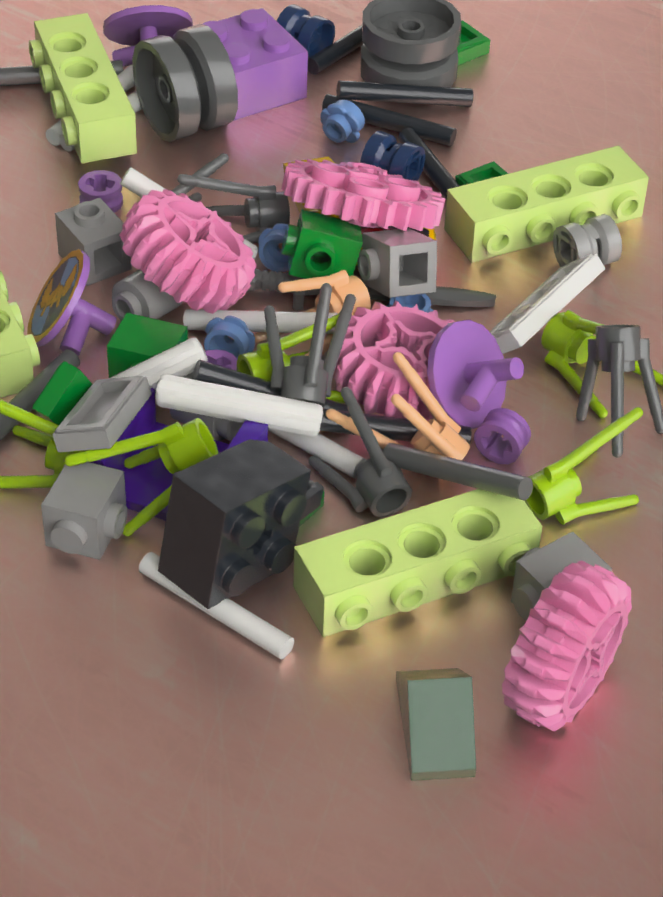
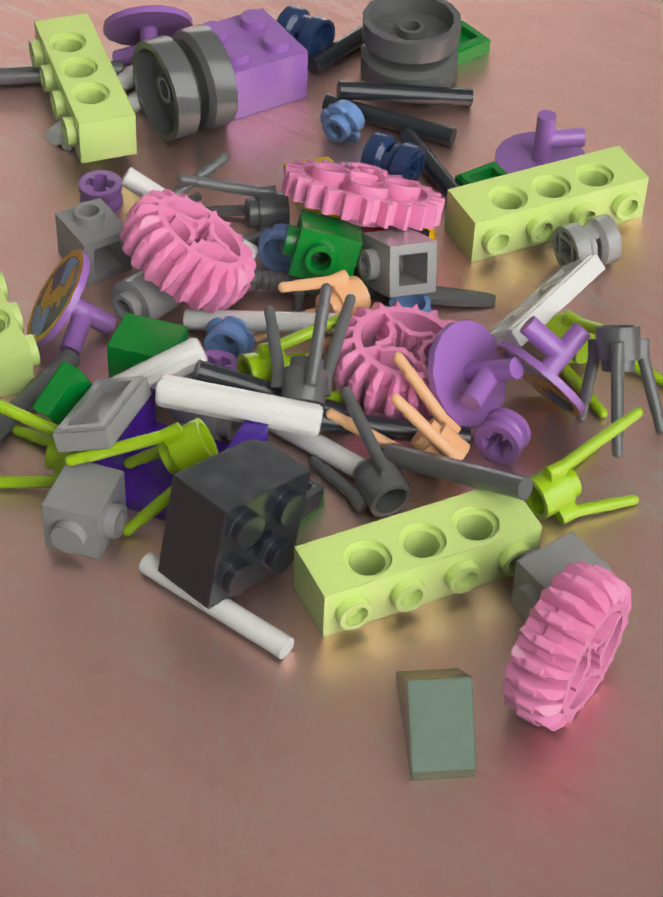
(540, 147): none -> medium lavender shield
(558, 352): none -> medium lavender shield

